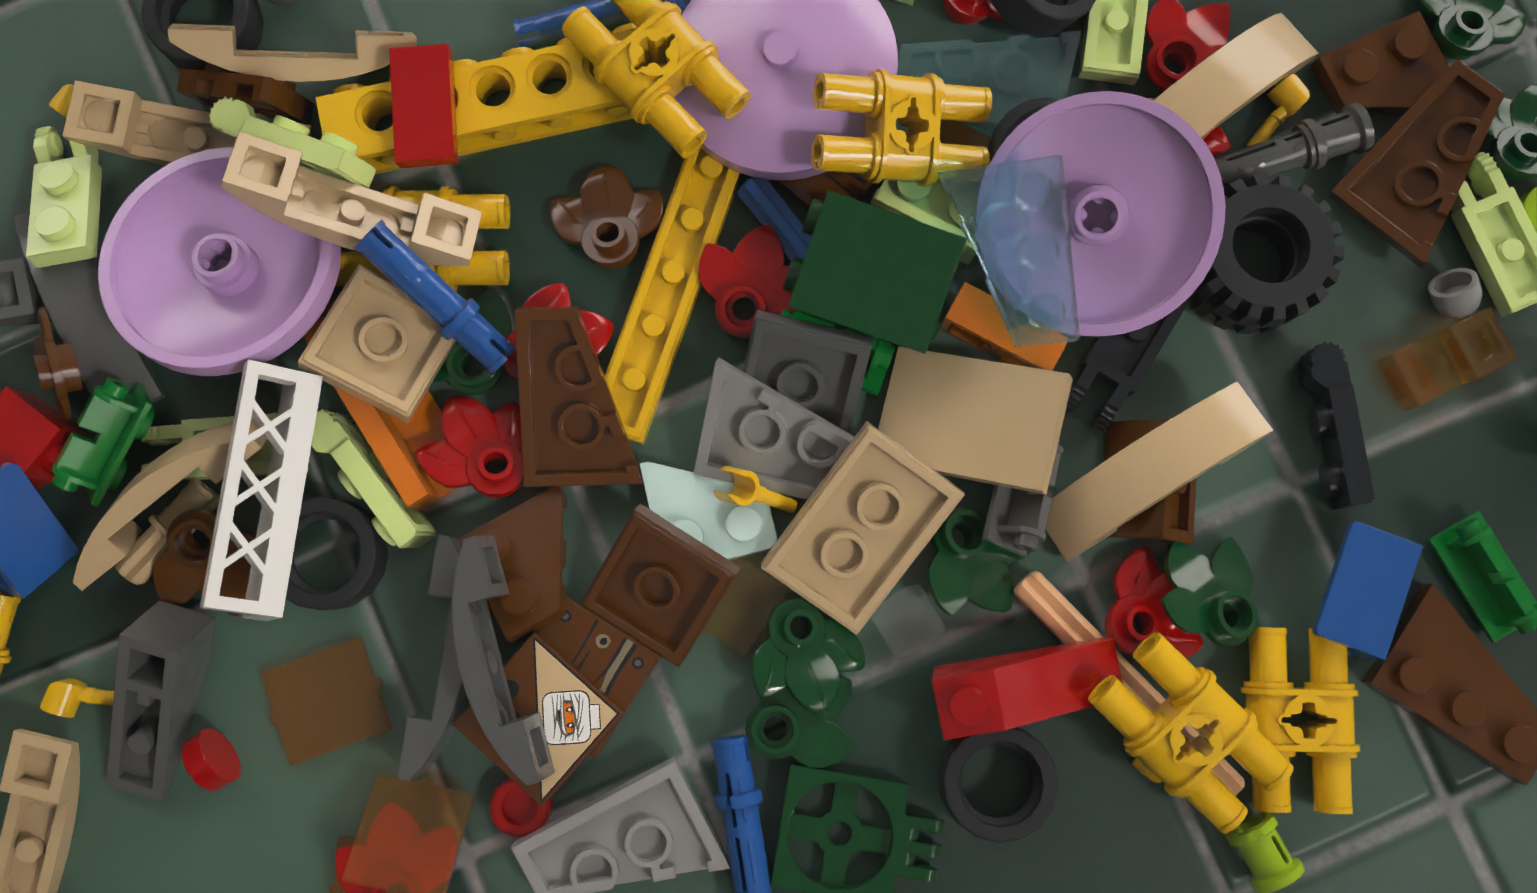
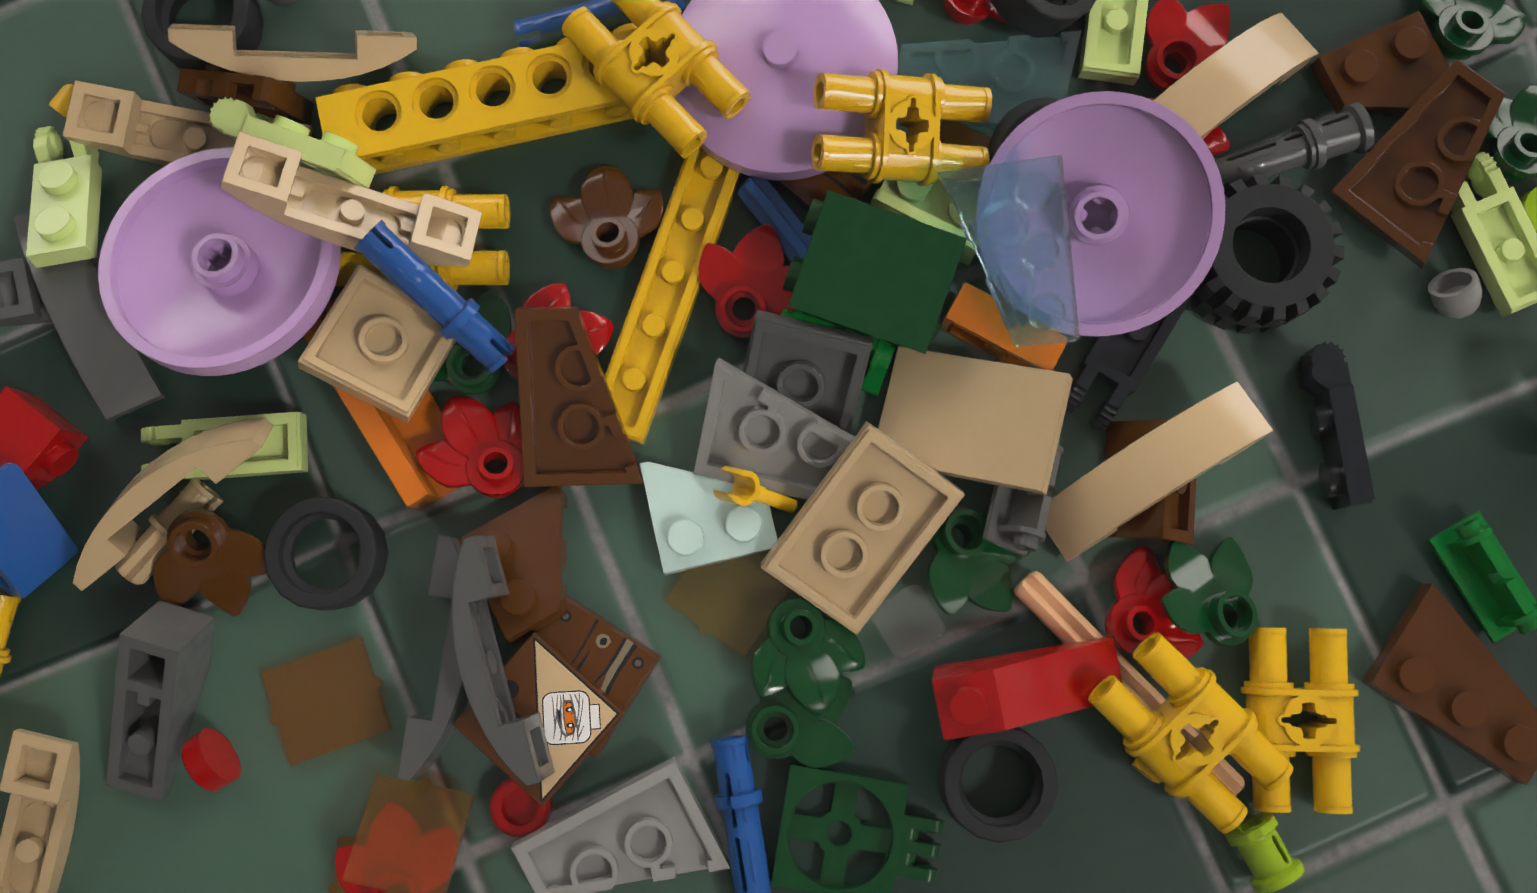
(56, 366): reddish brown plate -> none
(65, 696): yellow hand -> none
(102, 461): green hinge -> none
(280, 499): white fence -> none
(367, 479): yellowish green hinge -> none
(423, 106): red tile -> none
(659, 585): reddish brown tile -> none
(1288, 99): yellow hand -> none
(1367, 590): blue panel -> none
(1447, 359): clear orange slope -> none

